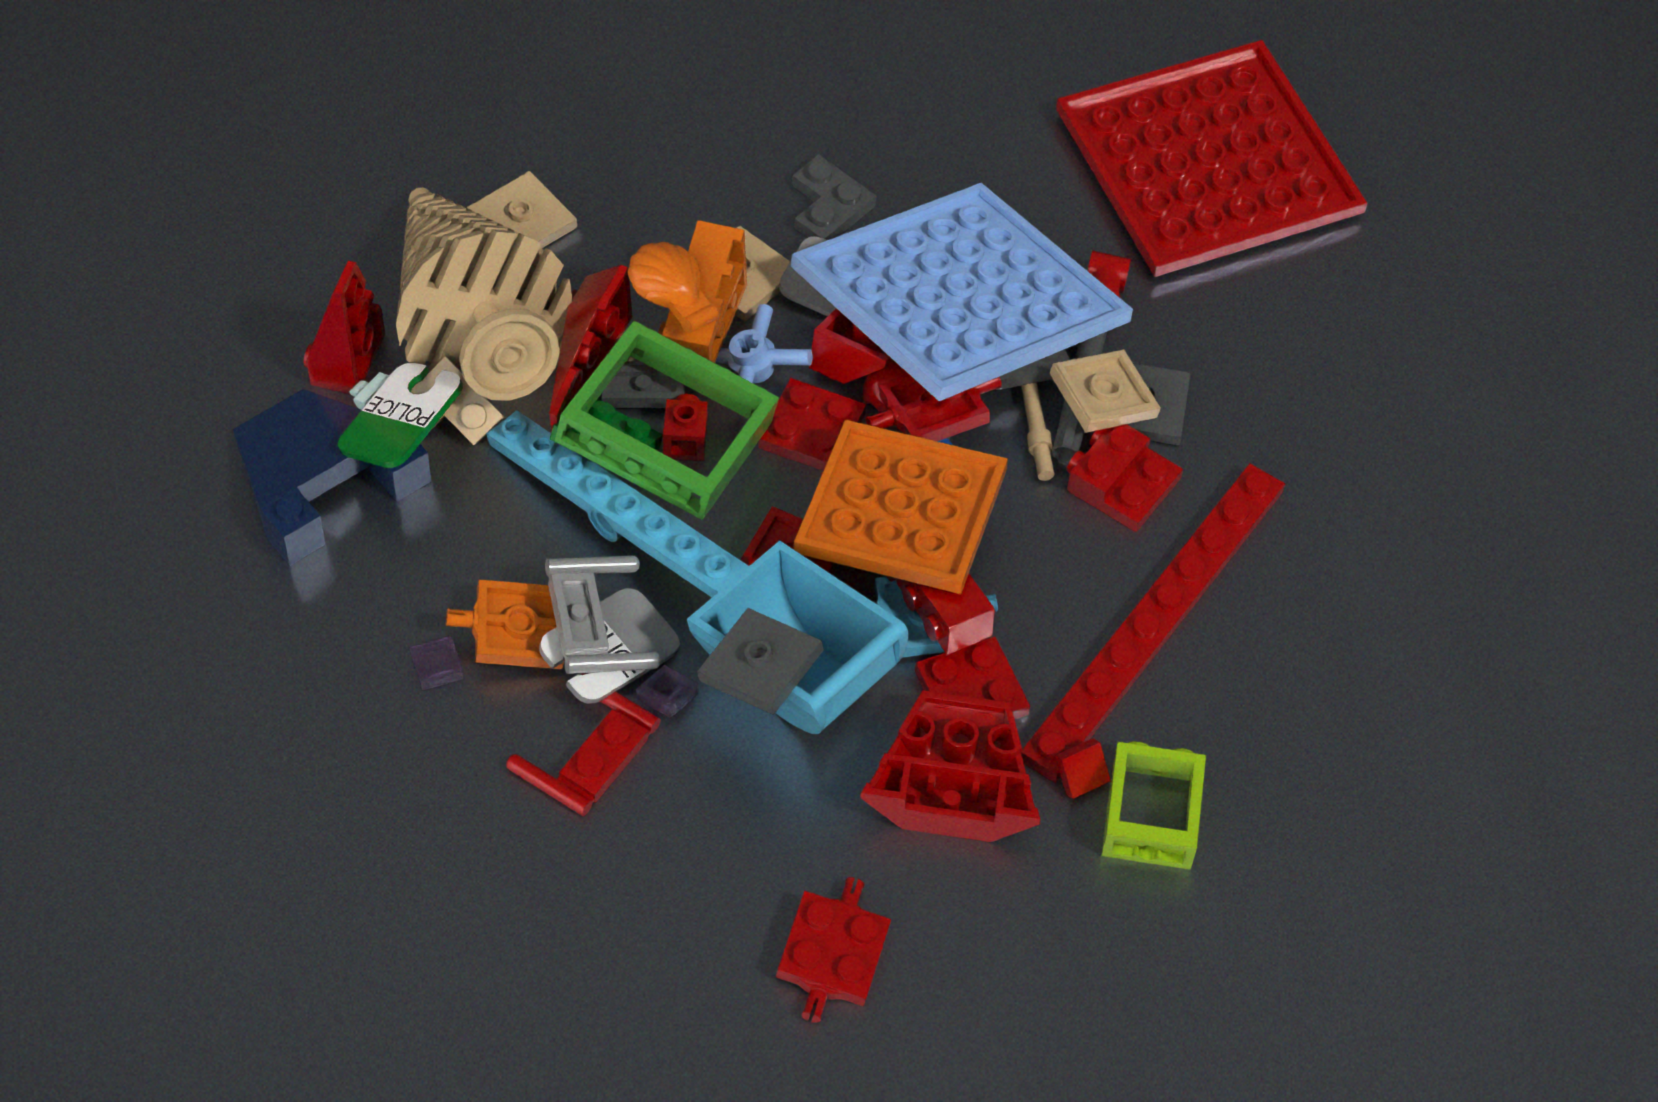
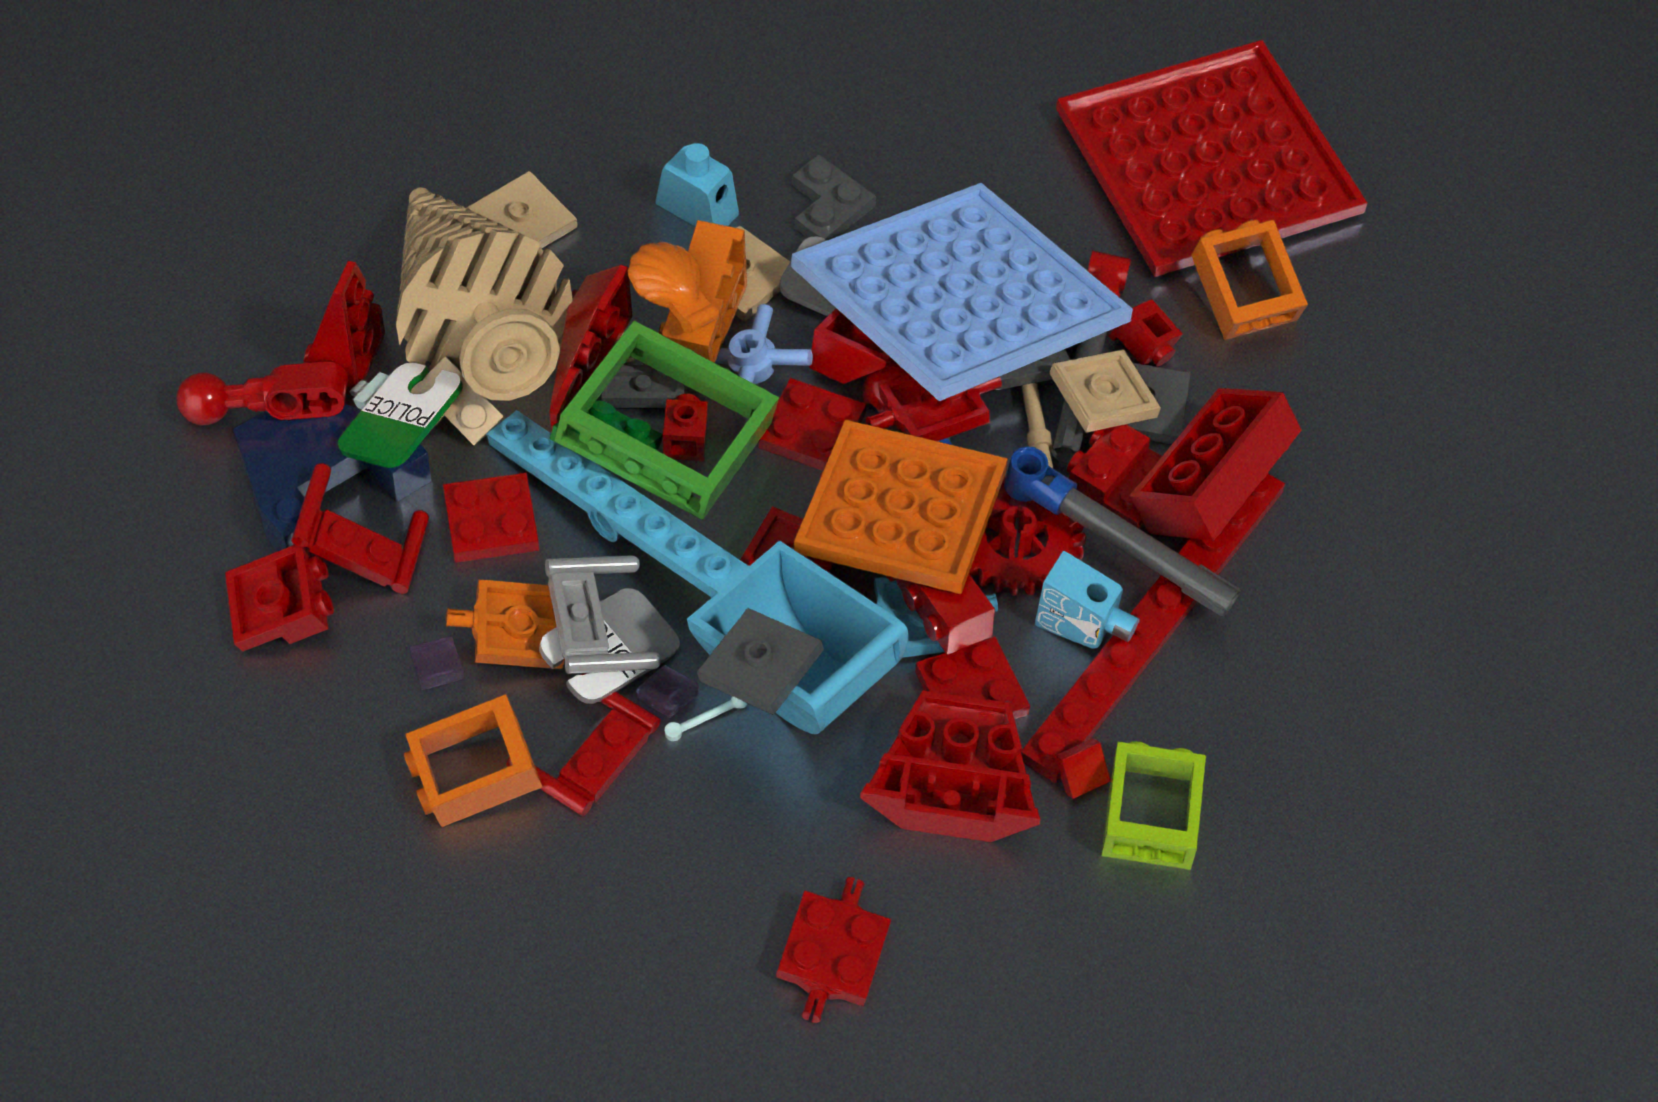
(278, 598): none -> red plate
(286, 393): none -> red beam
(354, 545): none -> red plate
(485, 791): none -> orange window
(491, 517): none -> red plate
(674, 730): none -> light aqua hinge
(697, 187): none -> medium azure torso
(1015, 572): none -> red gear
(1034, 480): none -> dark grey piece
(1082, 604): none -> medium azure torso
(1148, 334): none -> red brick
(1215, 463): none -> red brick
(1243, 320): none -> orange window

